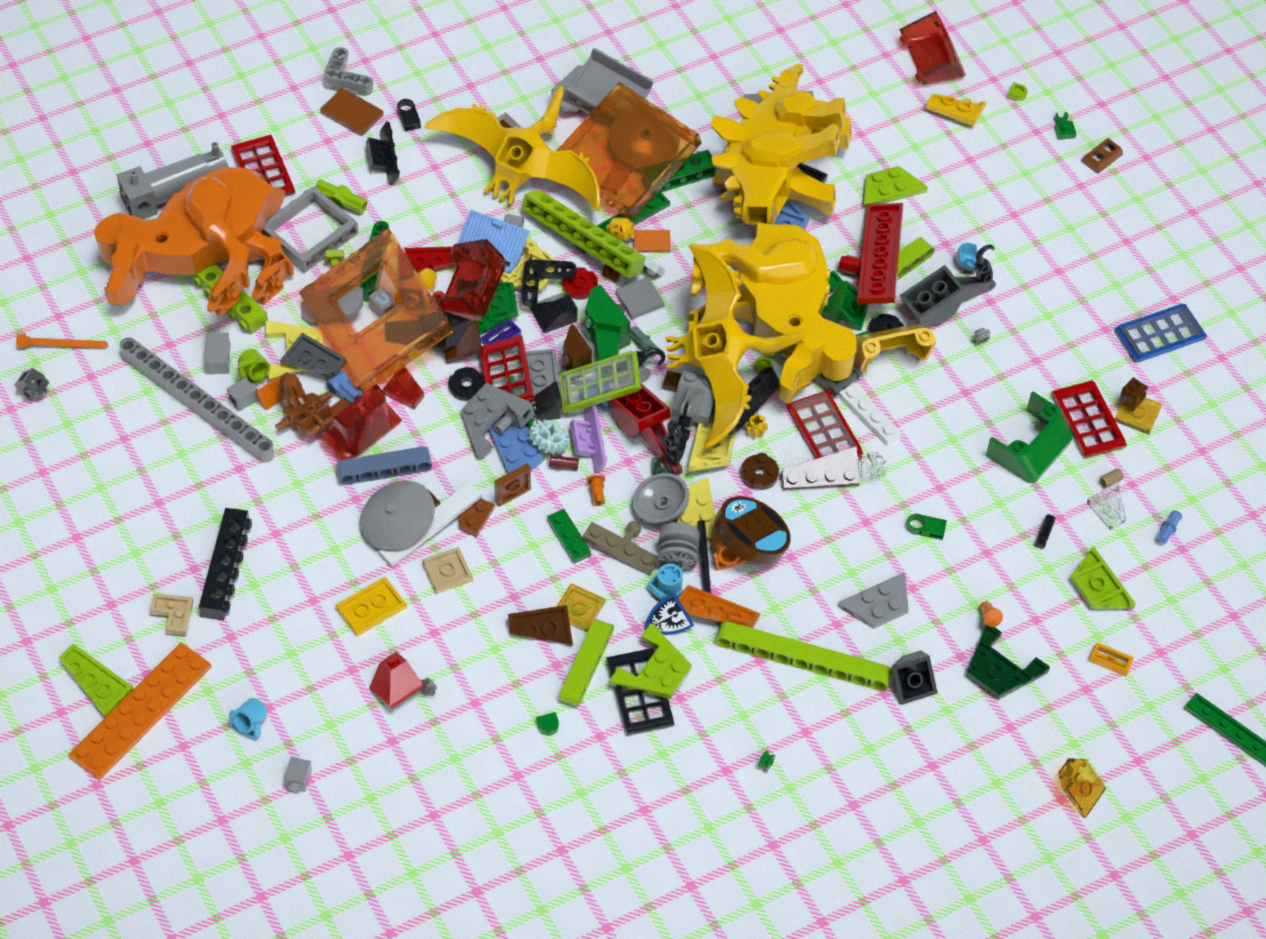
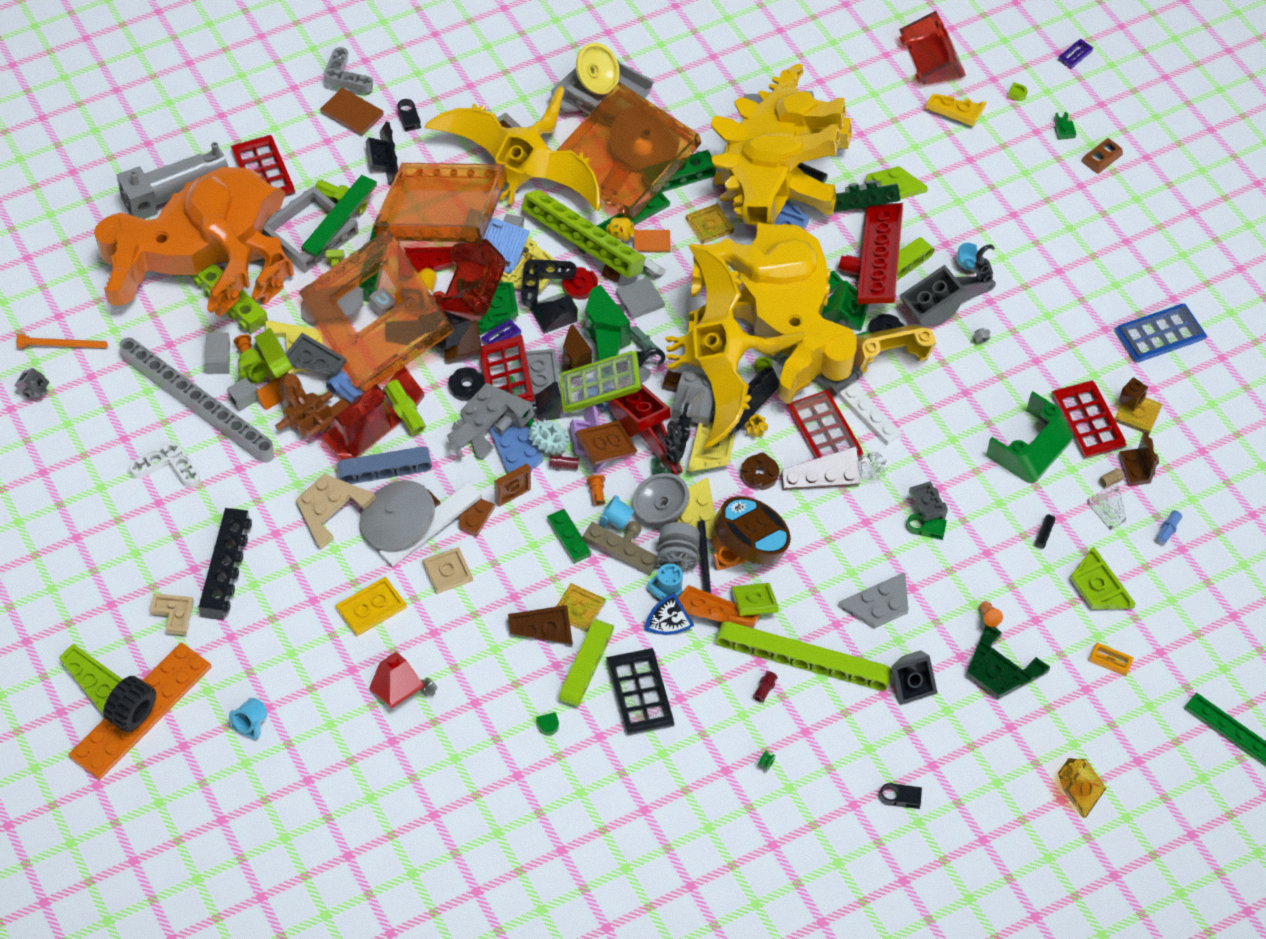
(129, 703): none -> black tyre
(172, 459): none -> white beam
(243, 342): none -> orange pin
(273, 353): none -> lime beam
(298, 774): light grey brick -> none
(326, 498): none -> tan wing
(339, 216): none -> green tile
(405, 407): none -> lime piece
(441, 201): none -> clear orange panel
(461, 435): none -> light grey bracket
(597, 68): none -> light yellow dish
(606, 442): none -> dark orange tile
(616, 513): none -> medium azure piece
(662, 672): lime wing -> none
(709, 223): none -> clear yellow tile
(754, 599): none -> lime tile
(766, 684): none -> dark red pin
(866, 195): none -> dark green bracket
(907, 796): none -> black piece
(928, 501): none -> dark grey bracket
(1077, 59): none -> dark purple tile
(1139, 463): none -> reddish brown bracket

